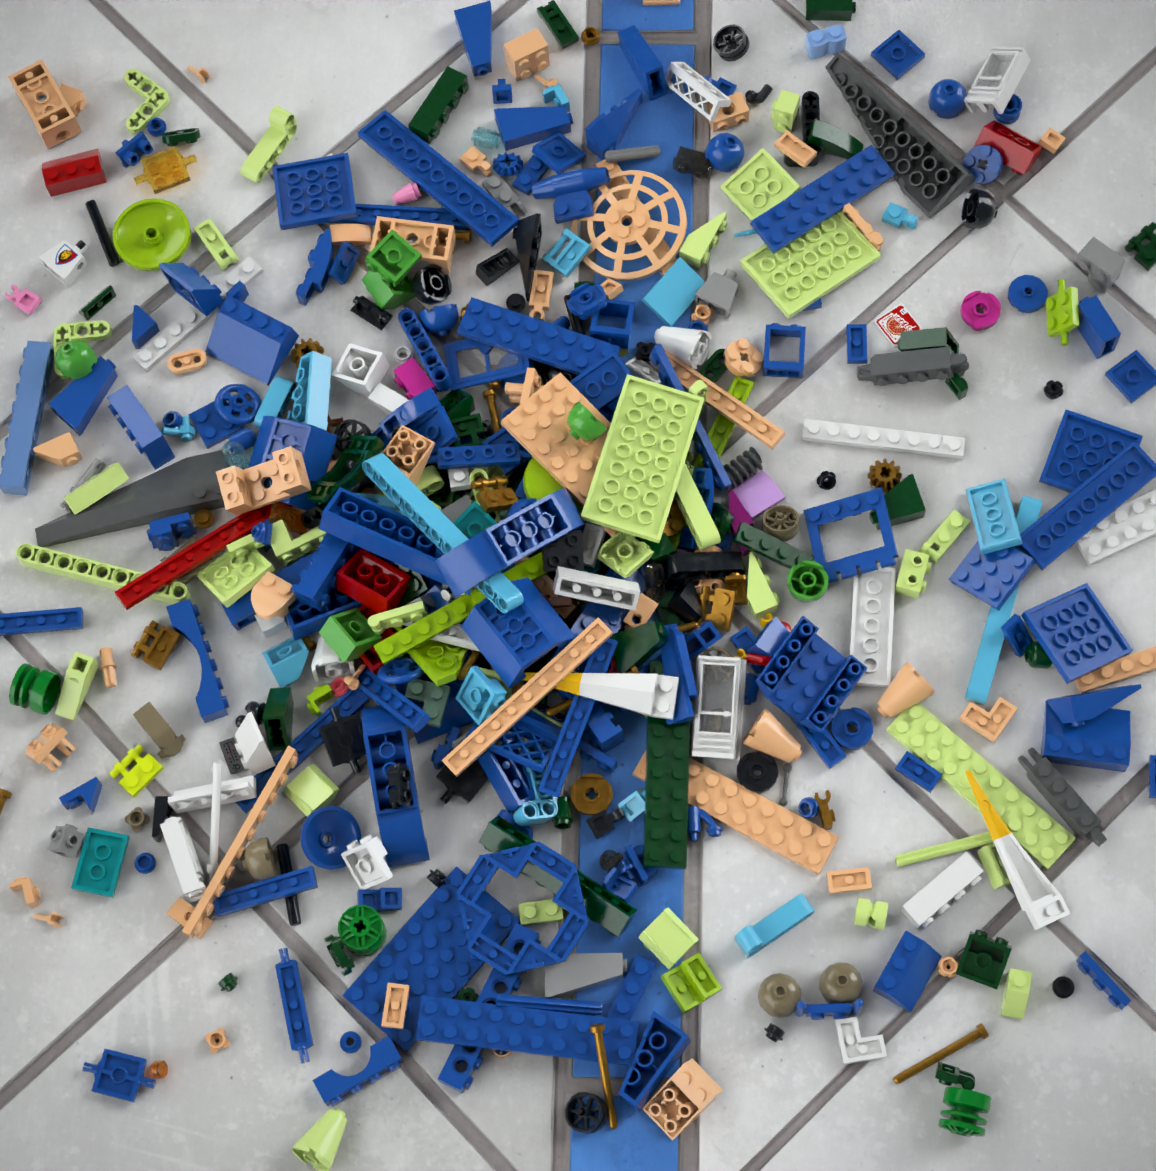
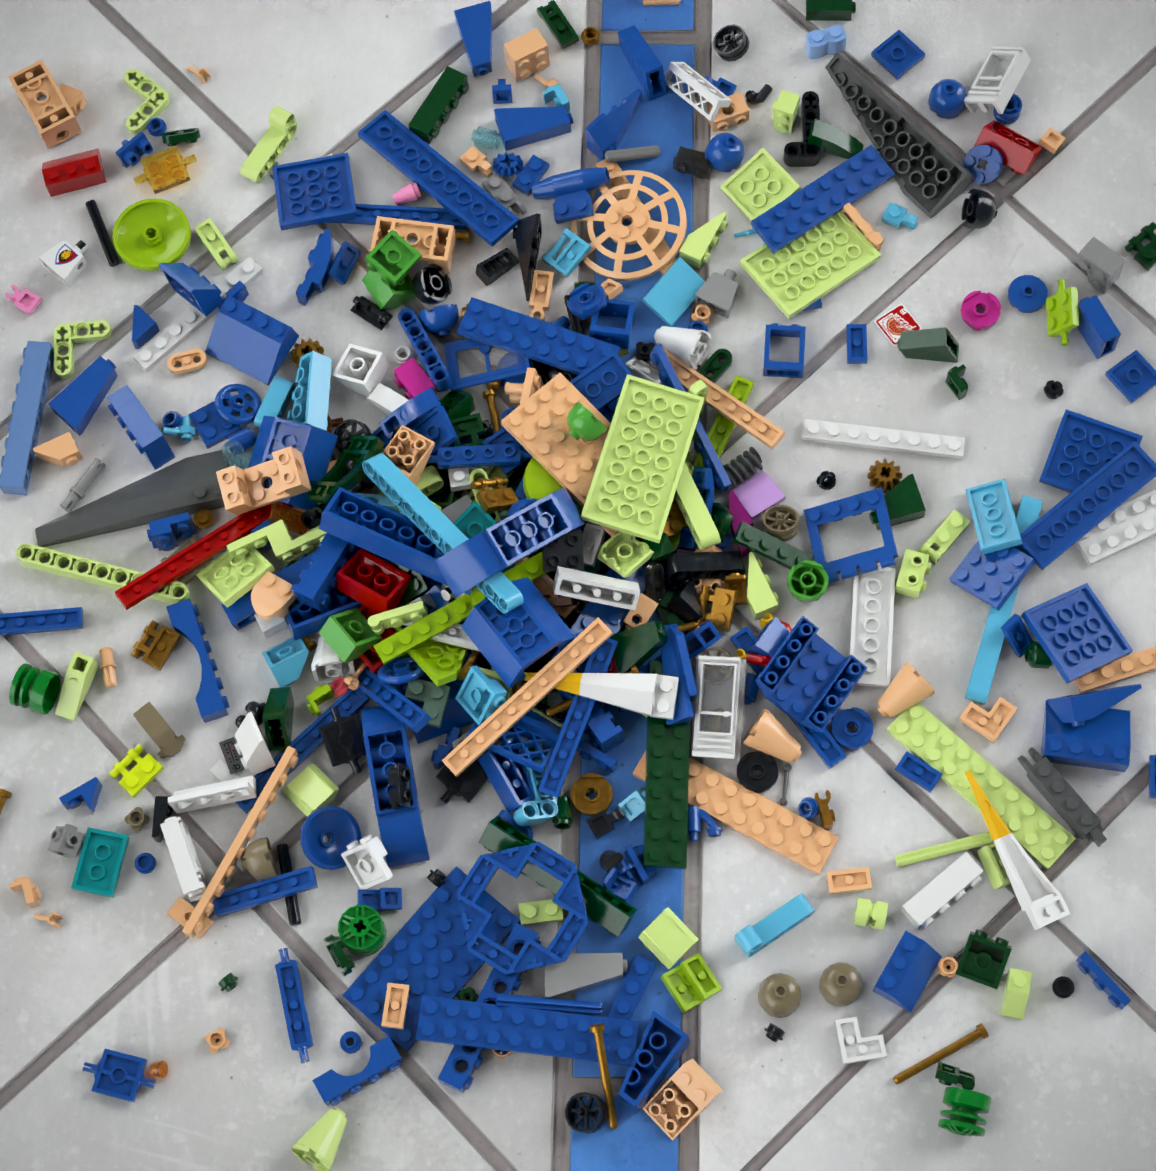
(40, 749): light nougat plate -> none
(75, 359): bright green cylinder -> none
(96, 487): yellowish green slope -> none
(97, 302): dark green slope -> none
(213, 863): white bar -> none
(262, 533): blue plate -> none
(352, 233): light nougat slope -> none
(516, 302): black plate -> none
(558, 153): blue plate -> none
(752, 356): light nougat plate -> none
(795, 149): light nougat plate -> none
(837, 1010): blue plate -> none
(912, 366): dark grey hinge -> none

